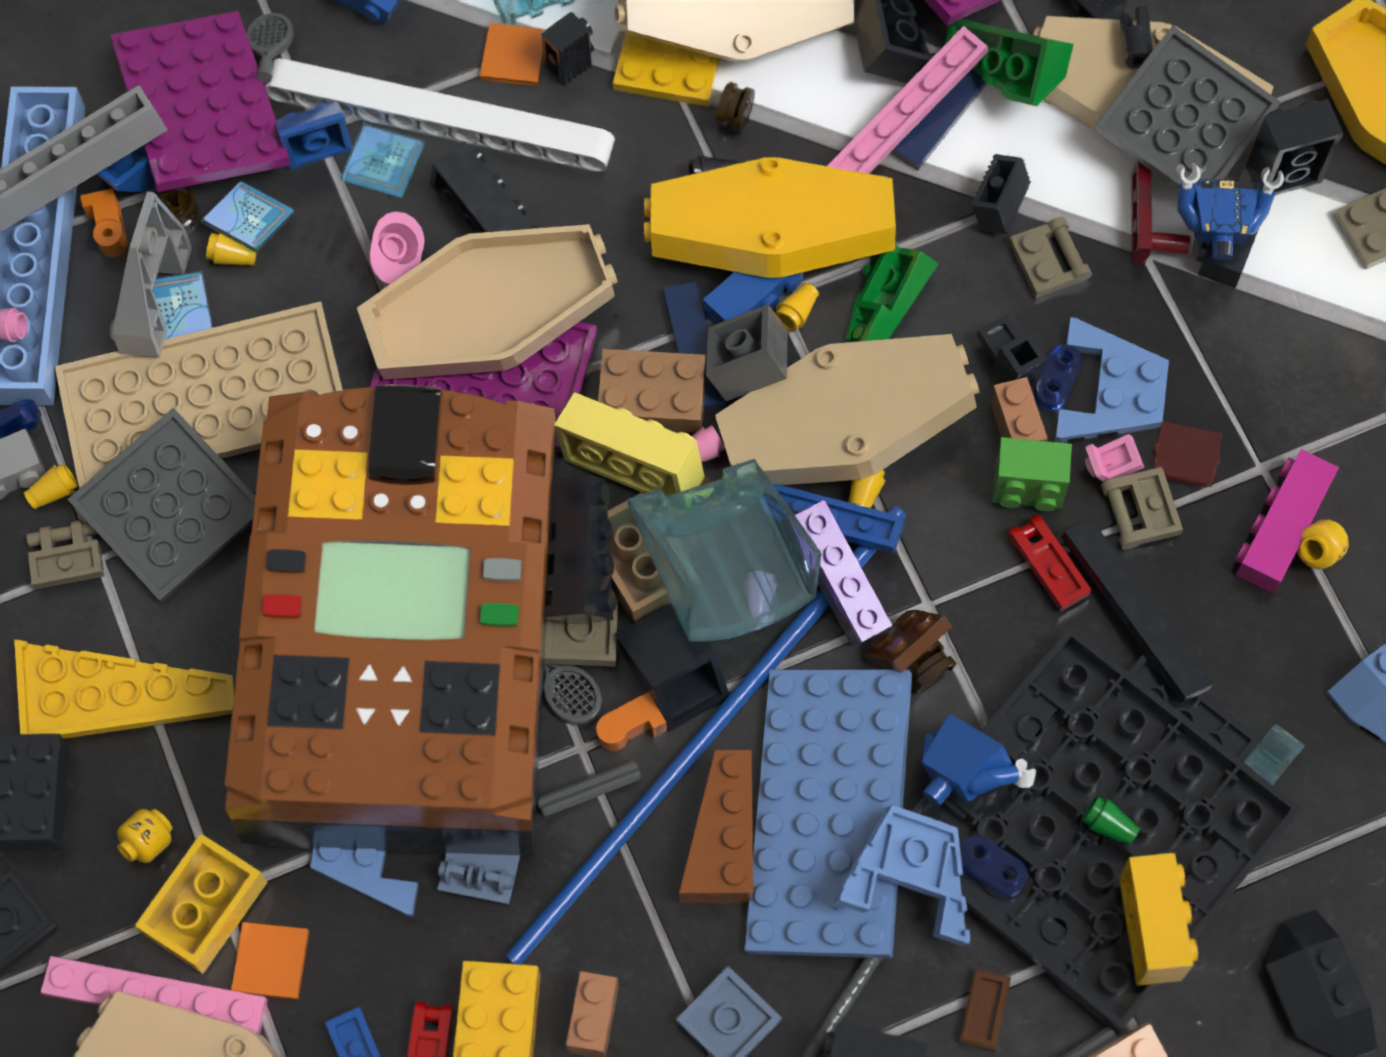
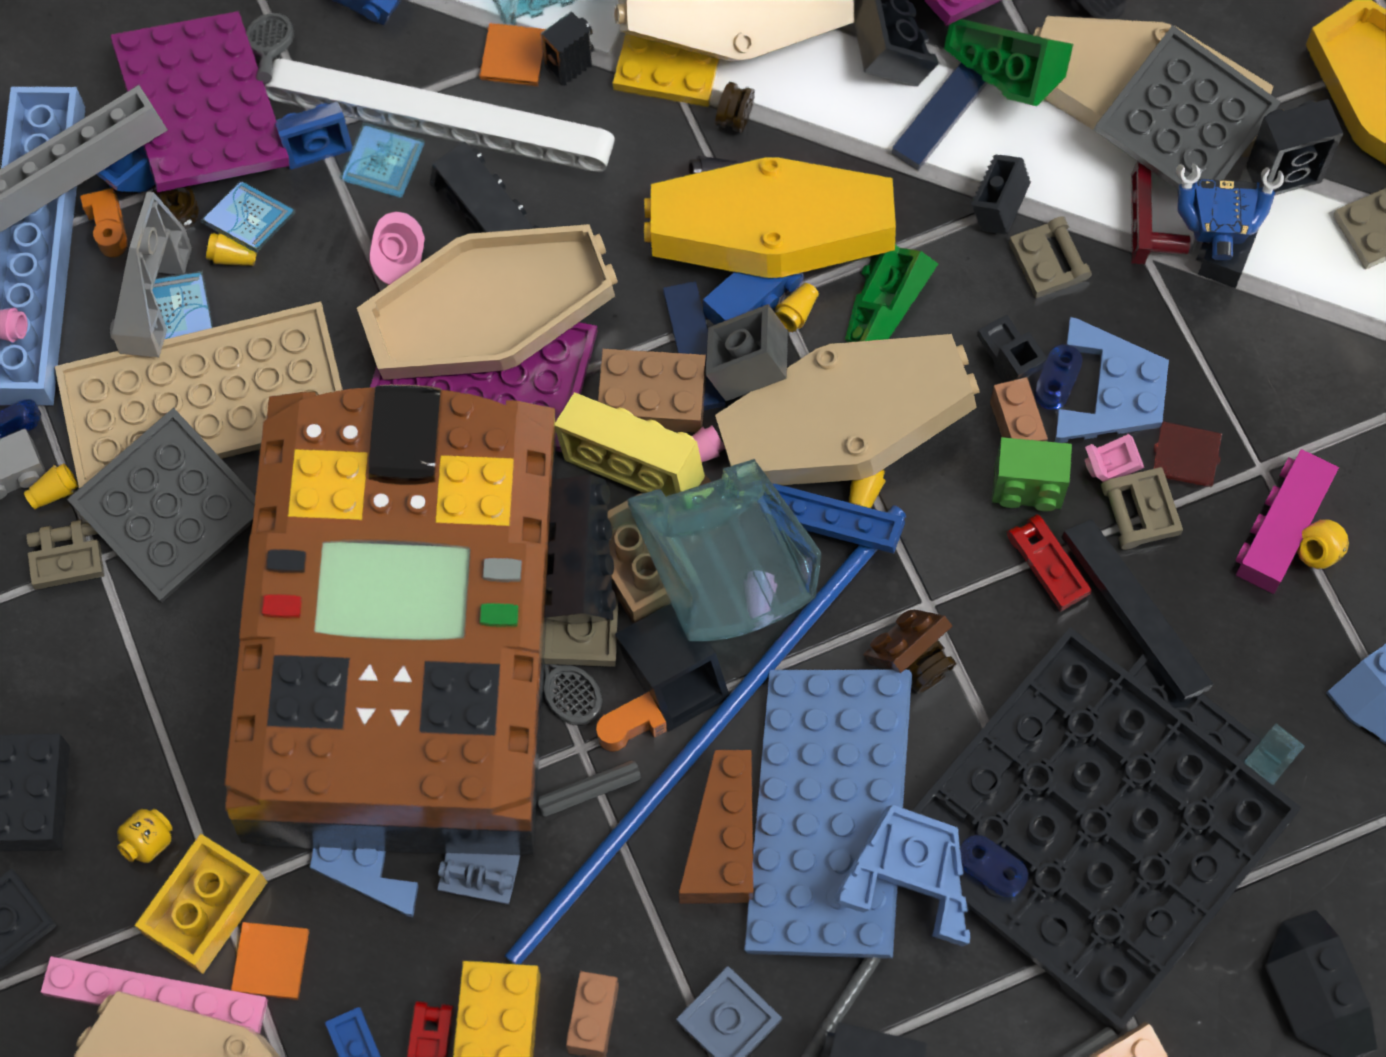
(108, 693): yellow wing -> none
(843, 578): piece -> none
(912, 103): bright pink plate -> none
(968, 763): blue torso -> none
(984, 1010): reddish brown tile -> none
(1110, 821): green cone -> none
(1136, 38): black hinge -> none
(1157, 919): yellow brick -> none

